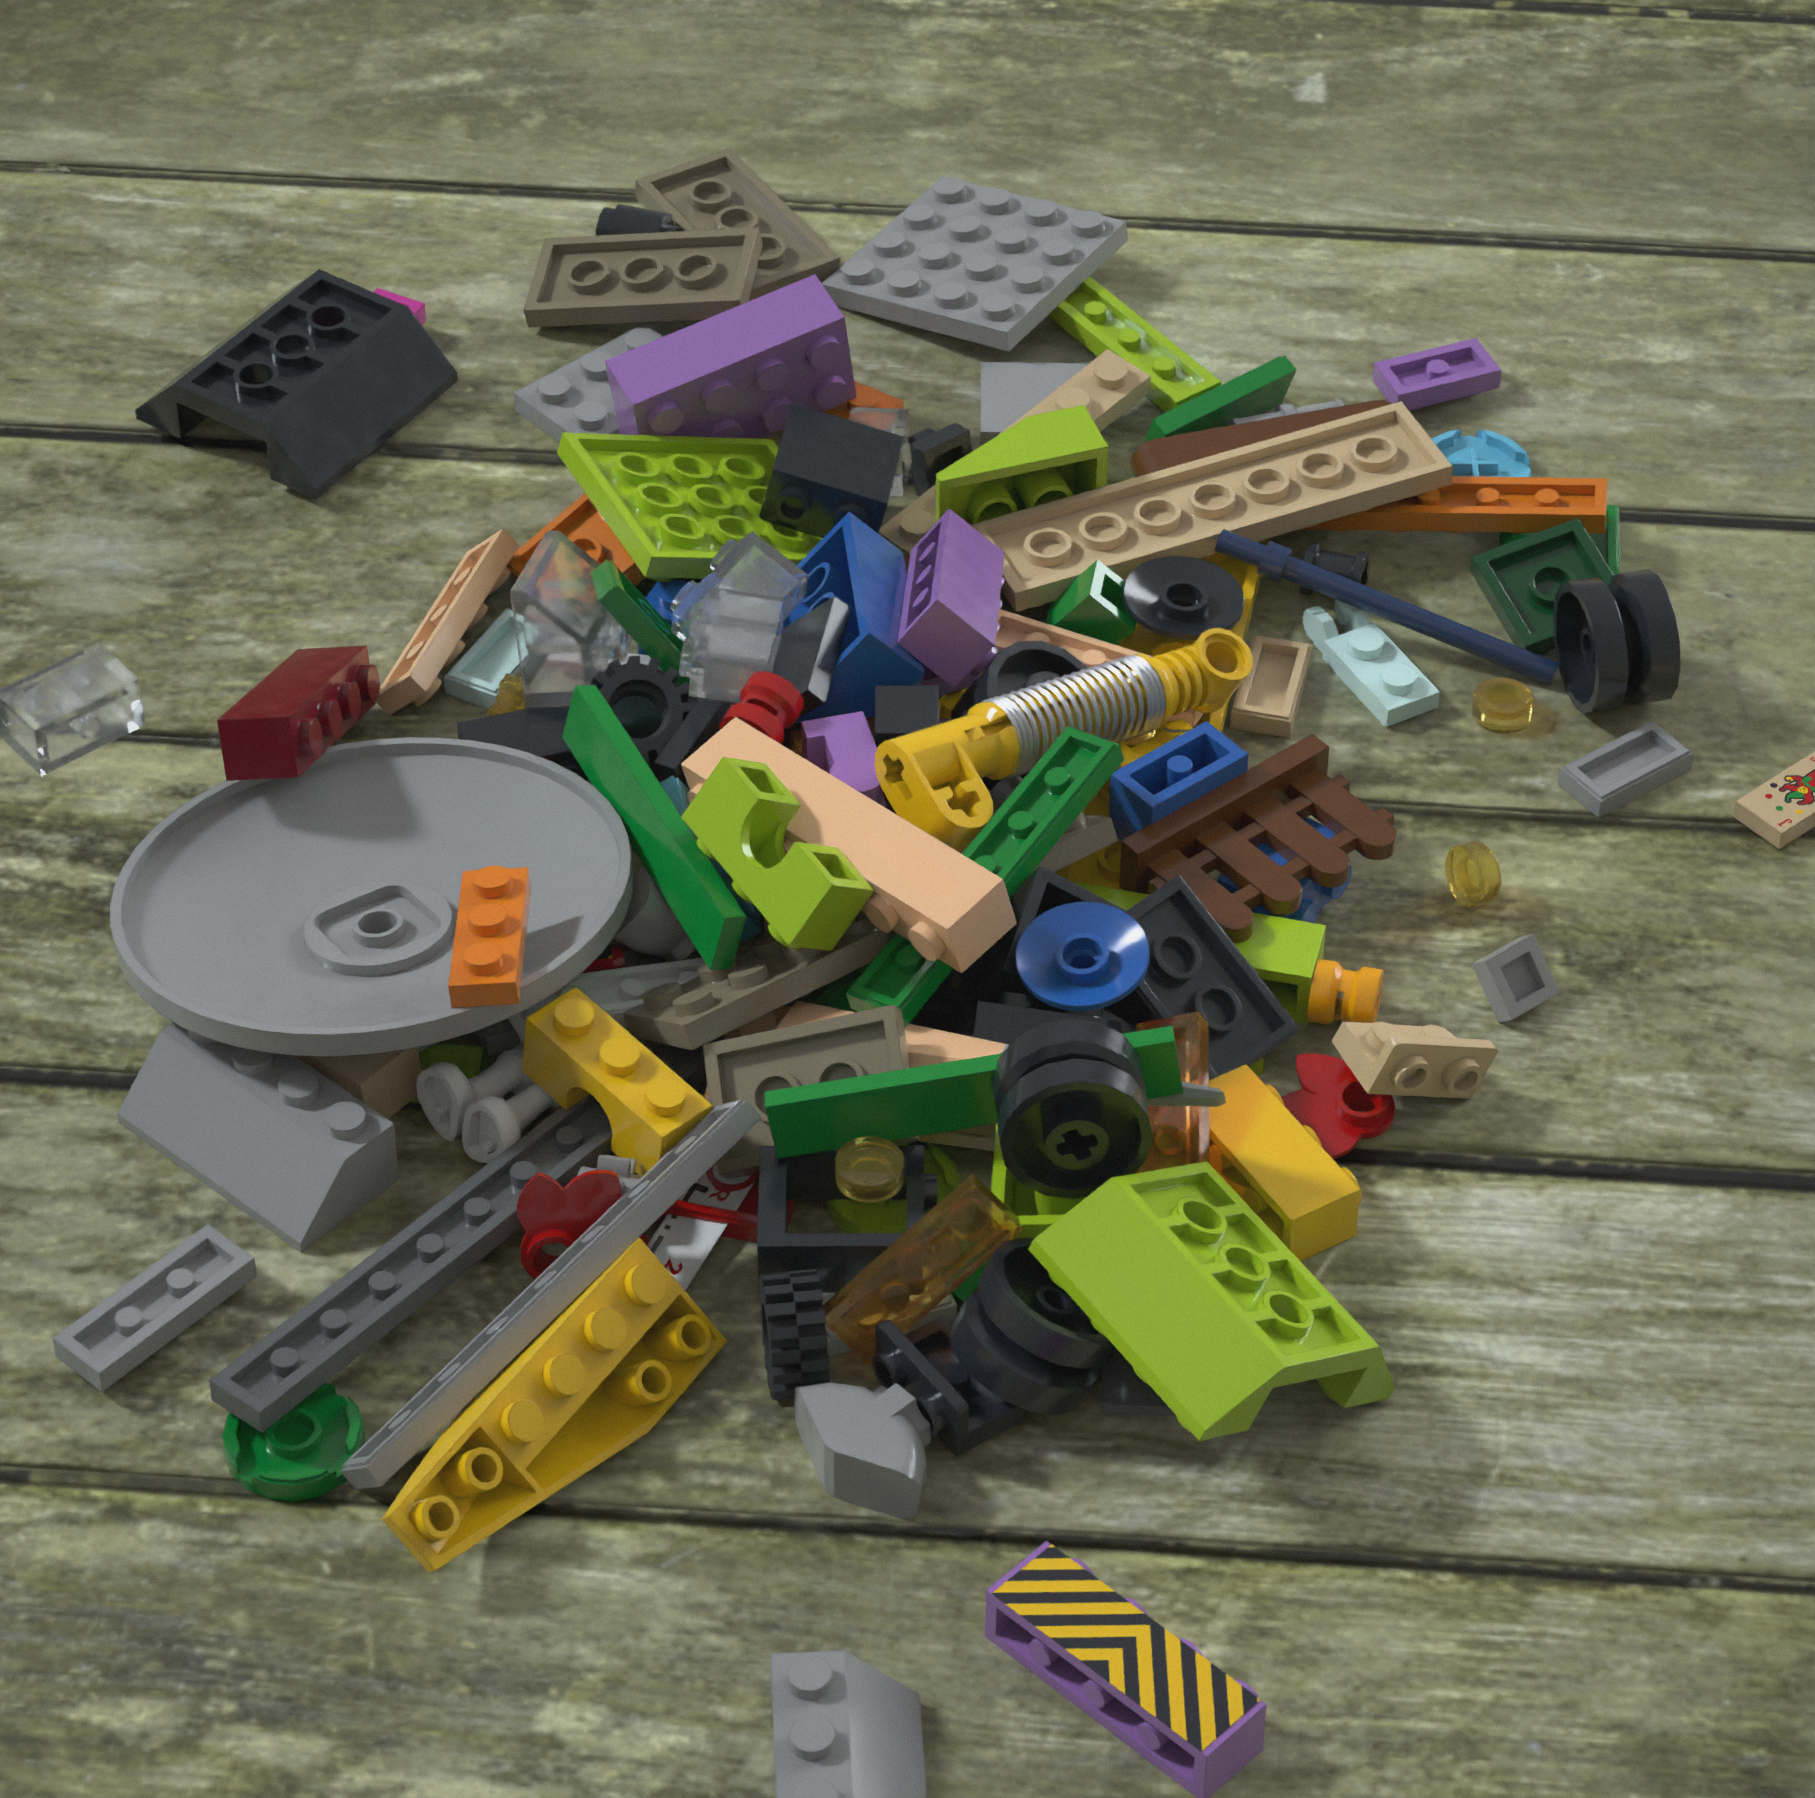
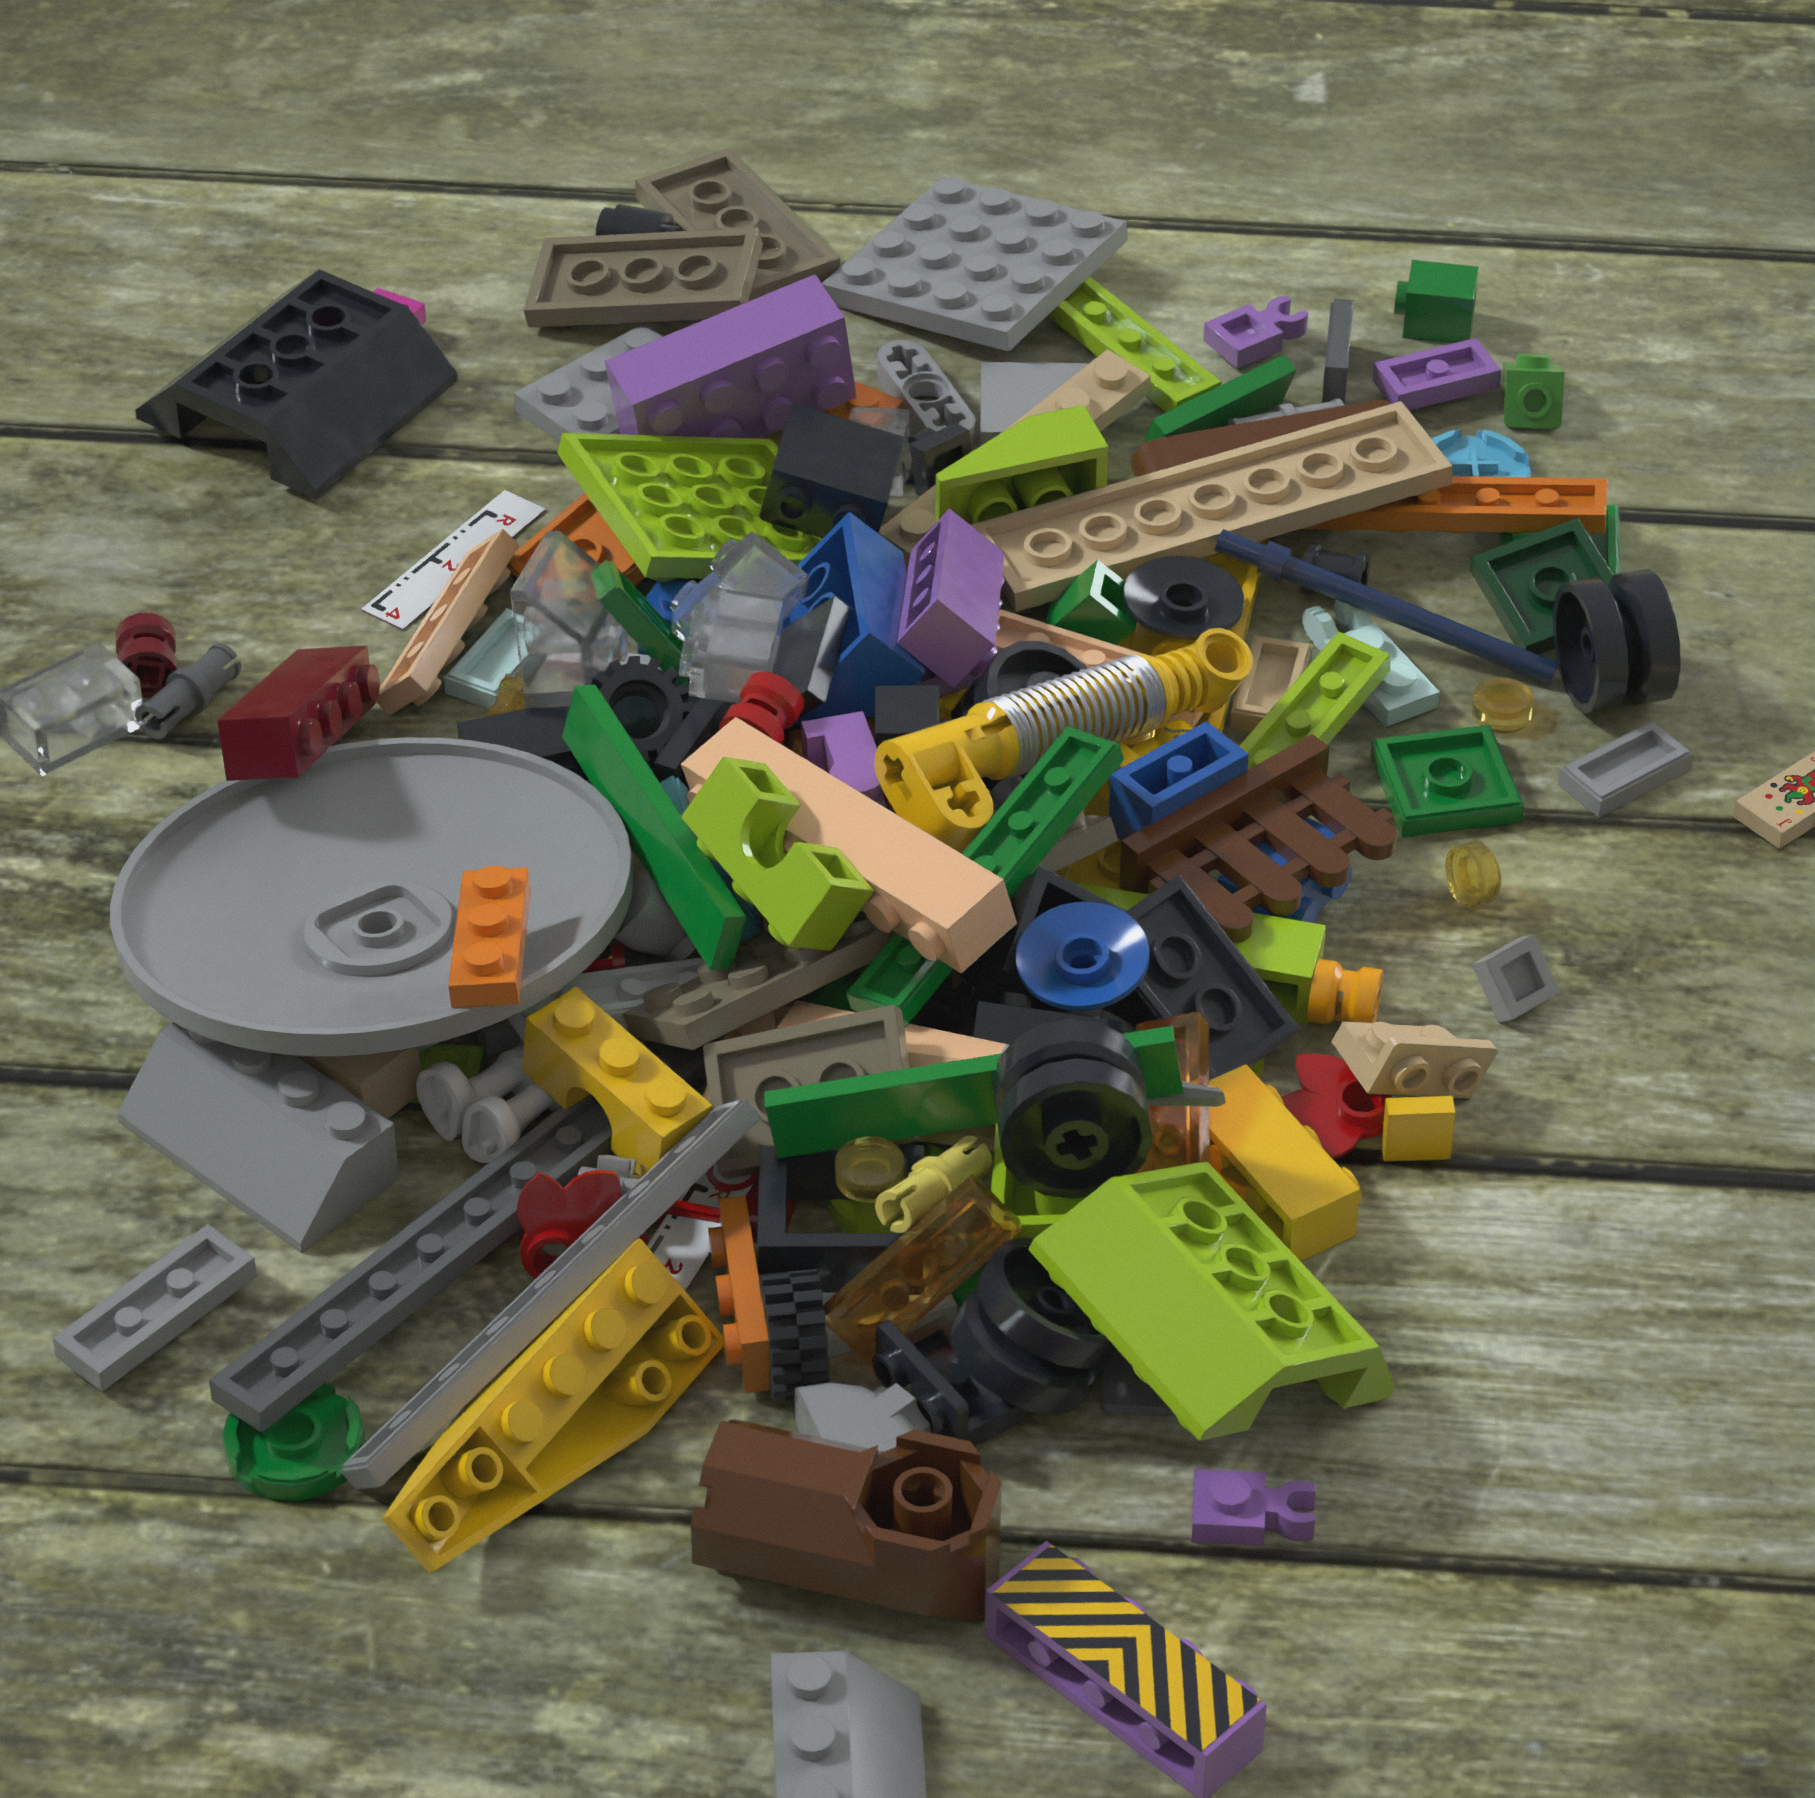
(147, 649): none -> dark red wheel
(188, 691): none -> dark grey pin
(425, 580): none -> white sticker
(739, 1294): none -> orange plate
(852, 1520): none -> reddish brown brick
(927, 379): none -> light grey beam
(931, 1182): none -> light yellow pin
(1238, 1508): none -> medium lavender plate
(1252, 335): none -> medium lavender plate
(1320, 697): none -> lime plate
(1337, 350): none -> dark grey tile
(1418, 1128): none -> yellow tile
(1437, 301): none -> green brick
(1446, 781): none -> green tile
(1533, 392): none -> bright green bracket

